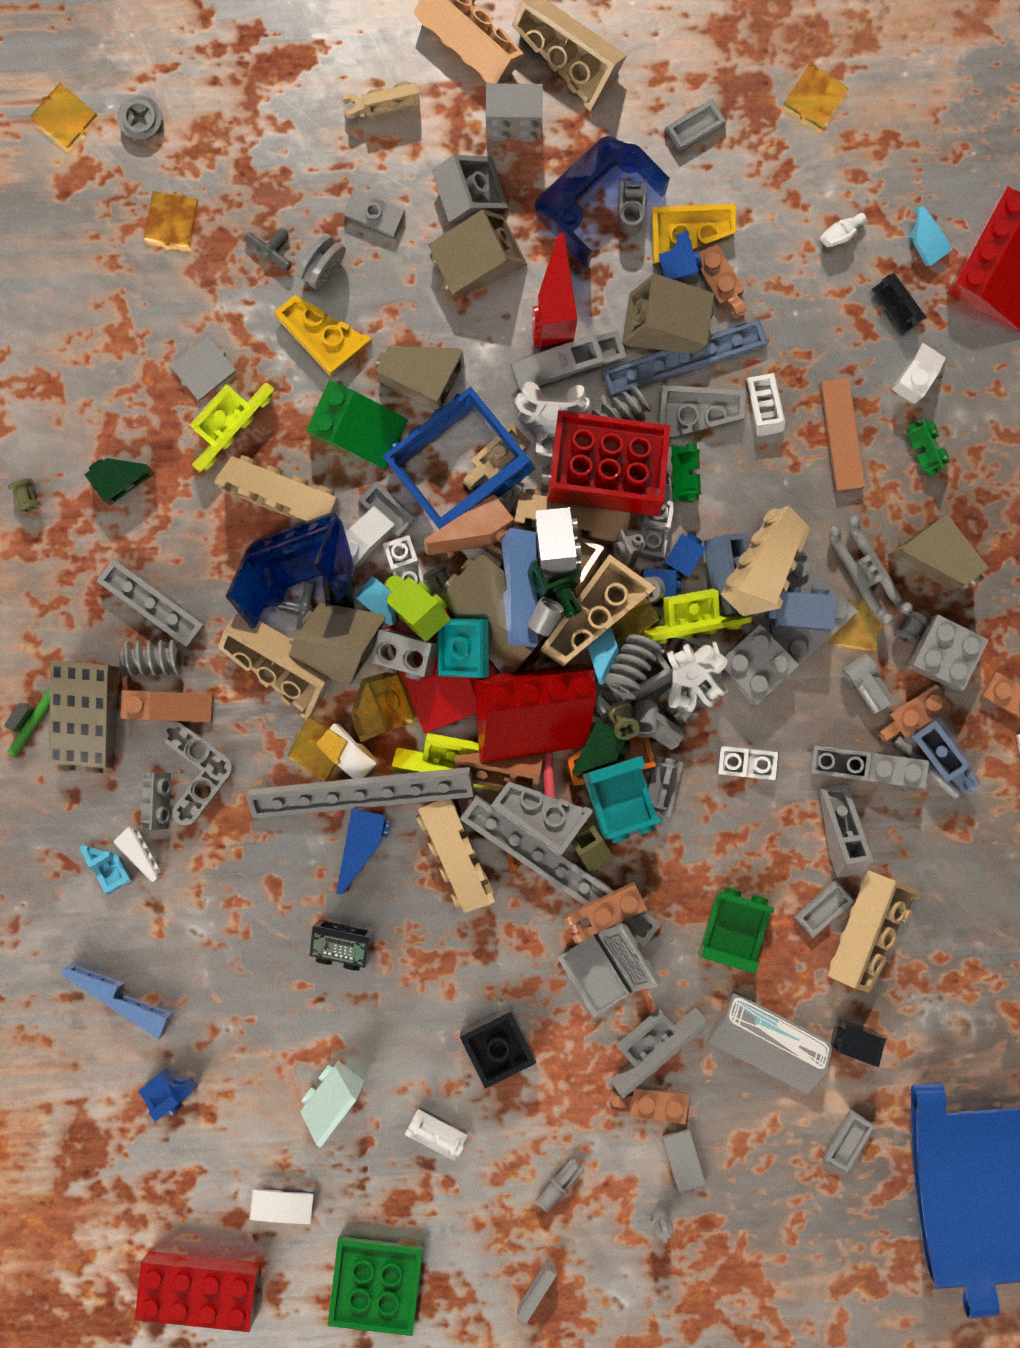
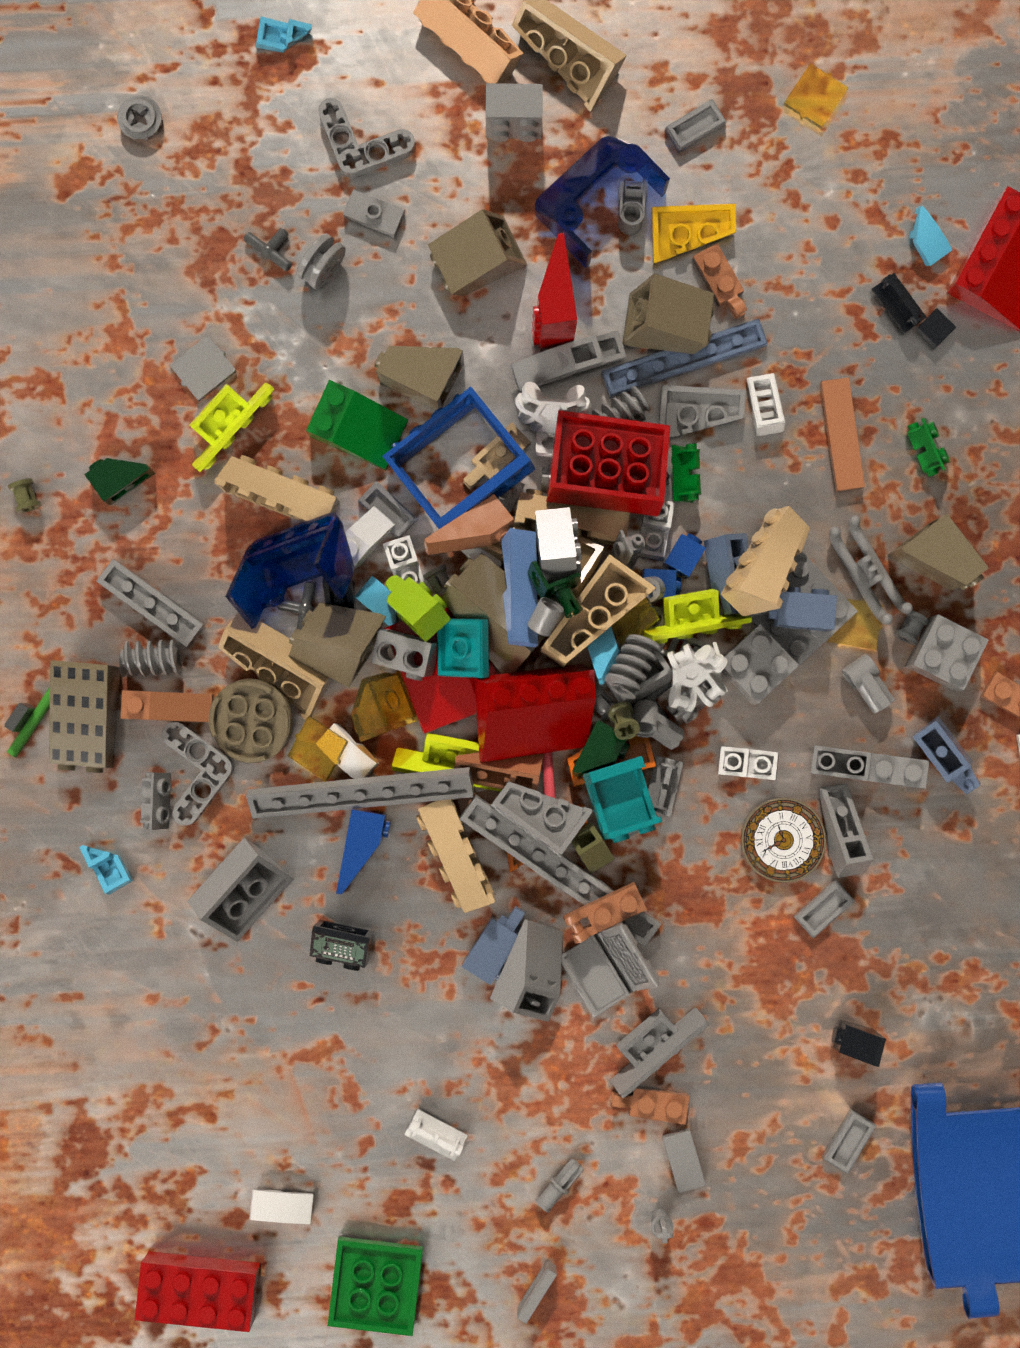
(63, 115): clear yellow piece -> none
(108, 991): medium blue slope -> none
(136, 850): white slope -> none
(165, 1094): blue brick -> none
(170, 219): clear yellow piece -> none
(239, 890): none -> light grey slope
(250, 720): none -> dark tan tile
(280, 36): none -> medium azure slope
(324, 338): yellow wing -> none
(330, 1101): light aqua slope -> none
(353, 150): none -> light grey beam
(380, 100): tan plate -> none
(468, 186): light grey slope -> none
(493, 946): none -> sand blue hinge
(498, 1047): black brick -> none
(532, 972): none -> light grey slope
(681, 261): blue brick -> none
(735, 929): green panel -> none
(771, 1043): light grey slope -> none
(783, 839): none -> tile
(842, 230): white piece -> none
(871, 930): tan wedge -> none
(910, 752): light grey bar -> none
(915, 713): nougat plate -> none
(919, 374): white slope -> none
(935, 328): none -> black tile

